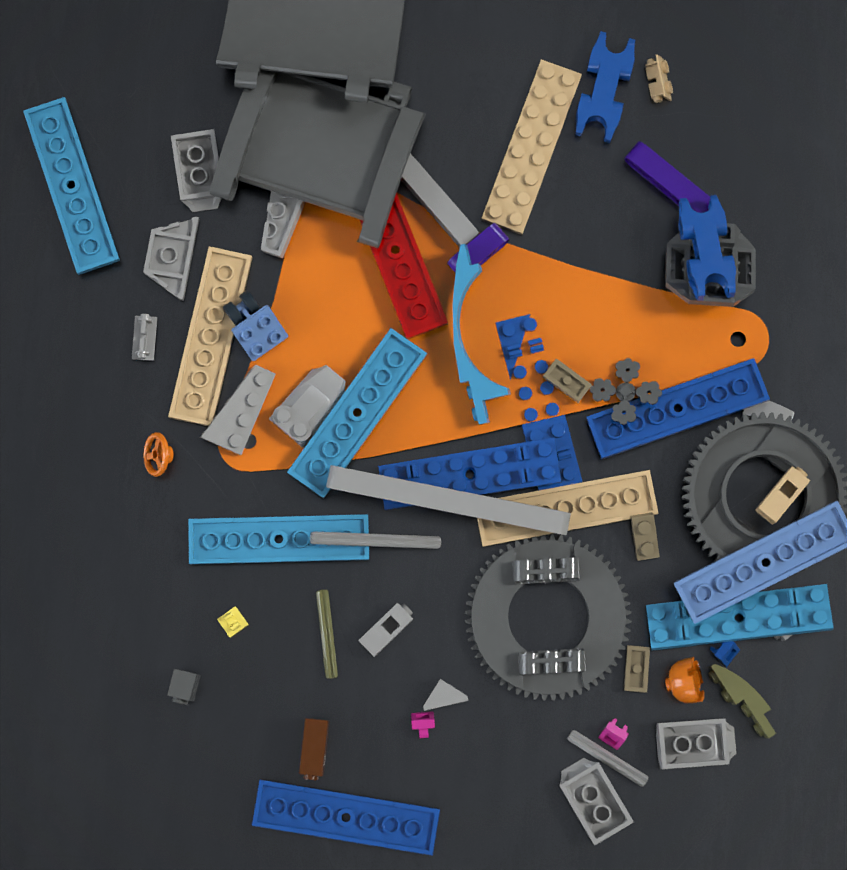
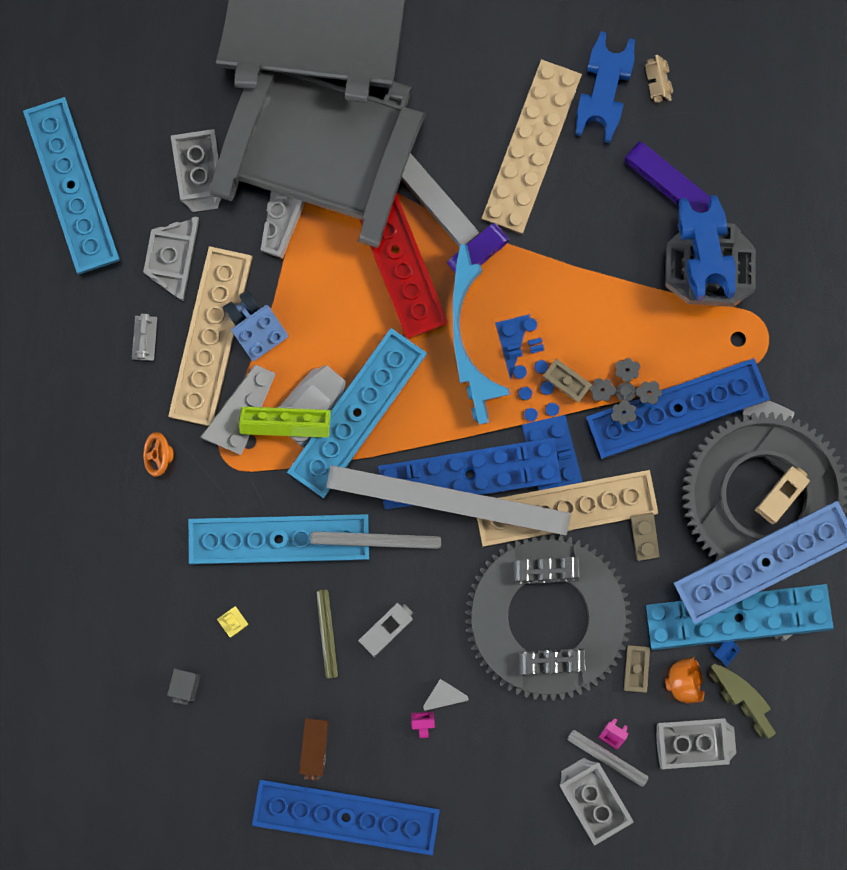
(285, 422): none -> lime slope

